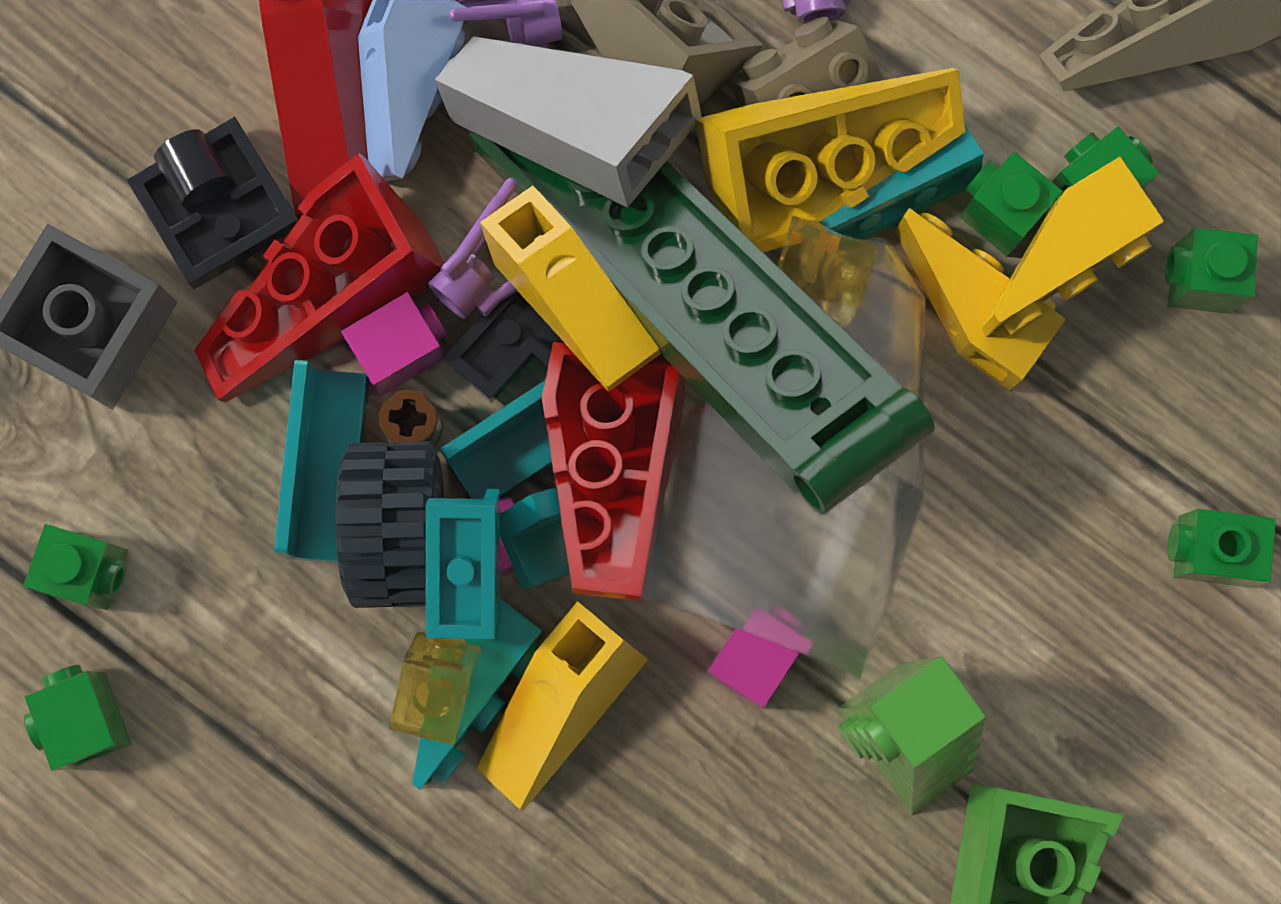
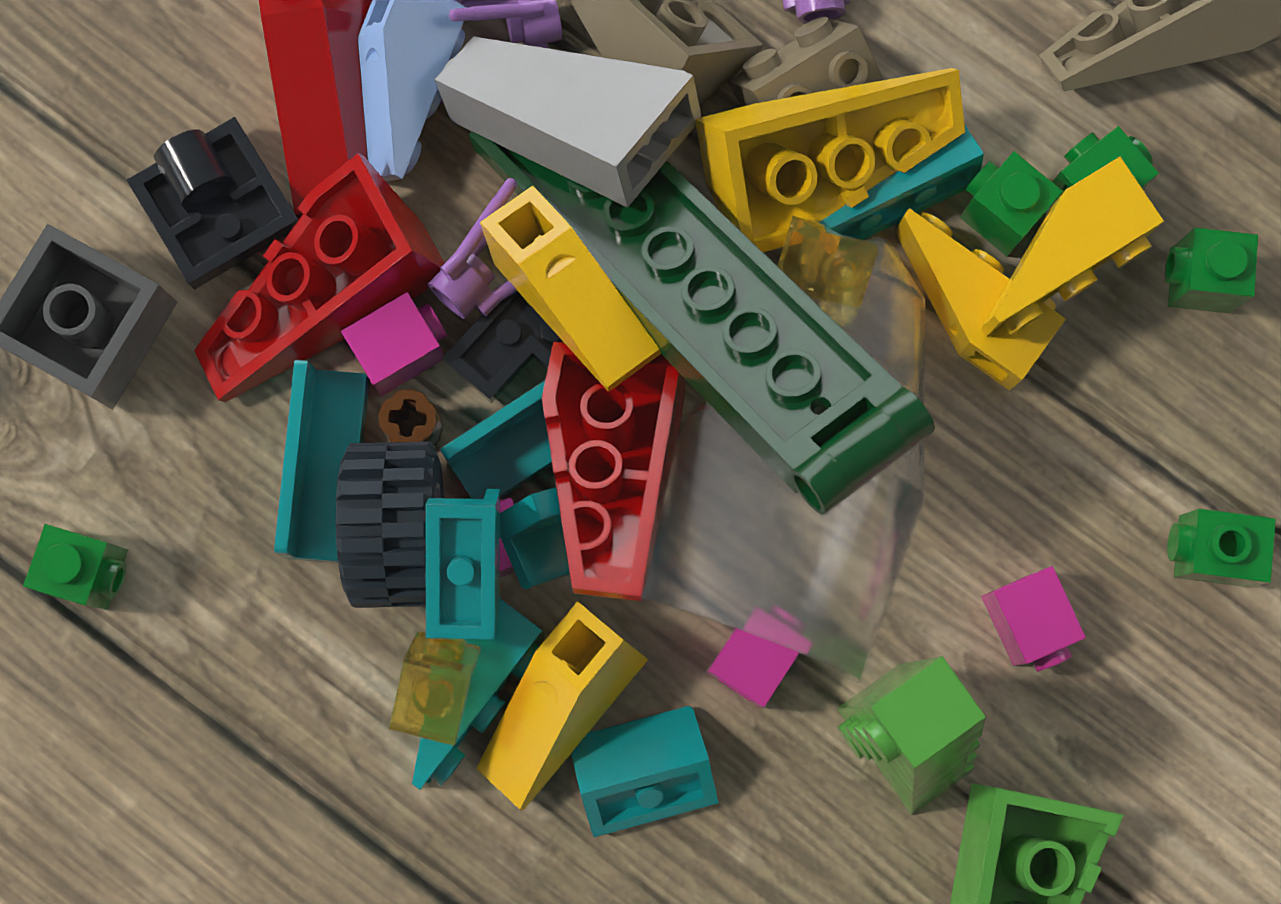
(75, 718): green brick -> none
(643, 771): none -> teal panel
(1034, 619): none -> dark pink brick

